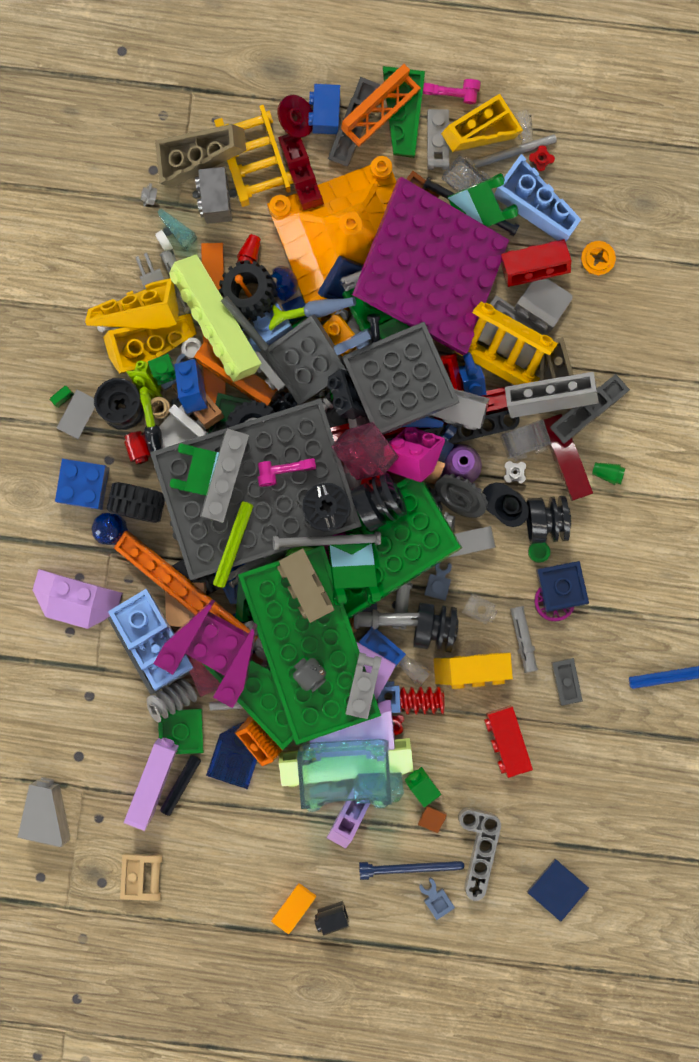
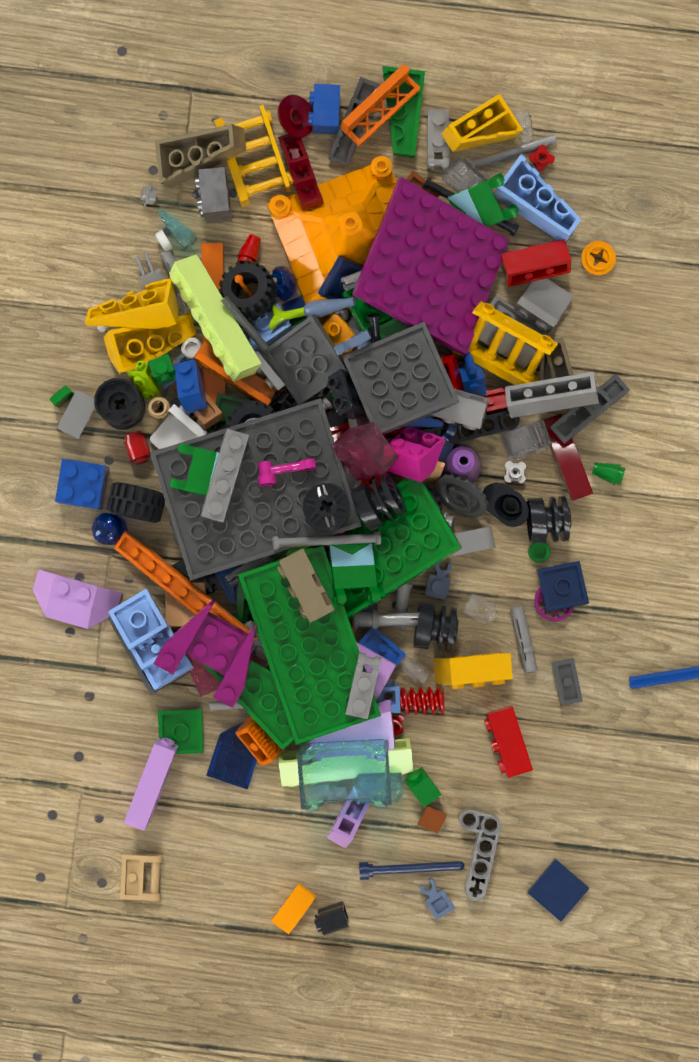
(44, 814): light grey slope -> none
(152, 432): piece -> none
(169, 698): light grey piece -> none
(180, 785): black axle -> none
(233, 544): lime axle -> none
(309, 674): dark grey head -> none
(469, 90): dark pink brick -> none

